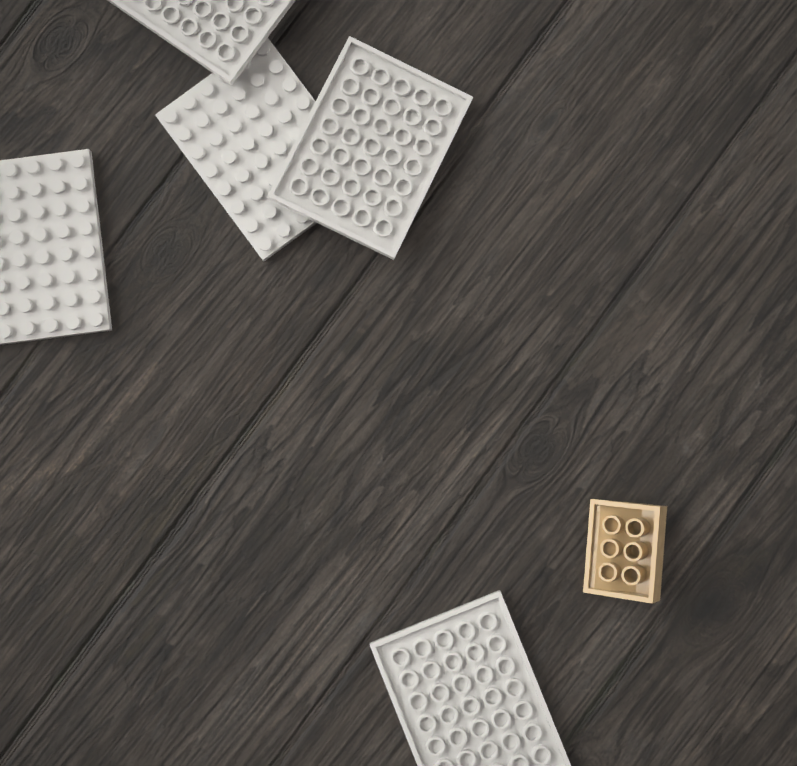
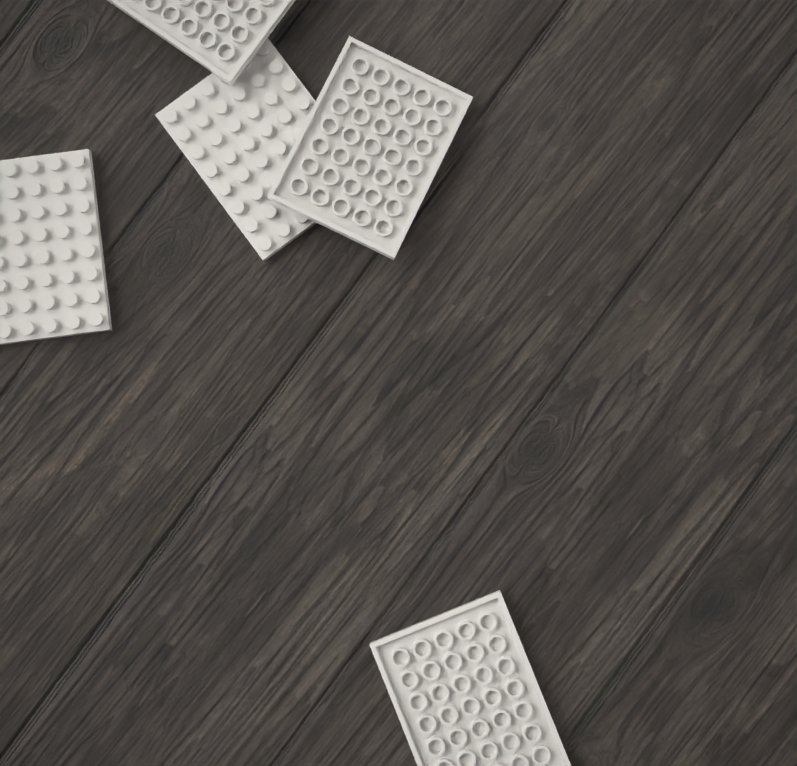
(625, 550): tan slope -> none

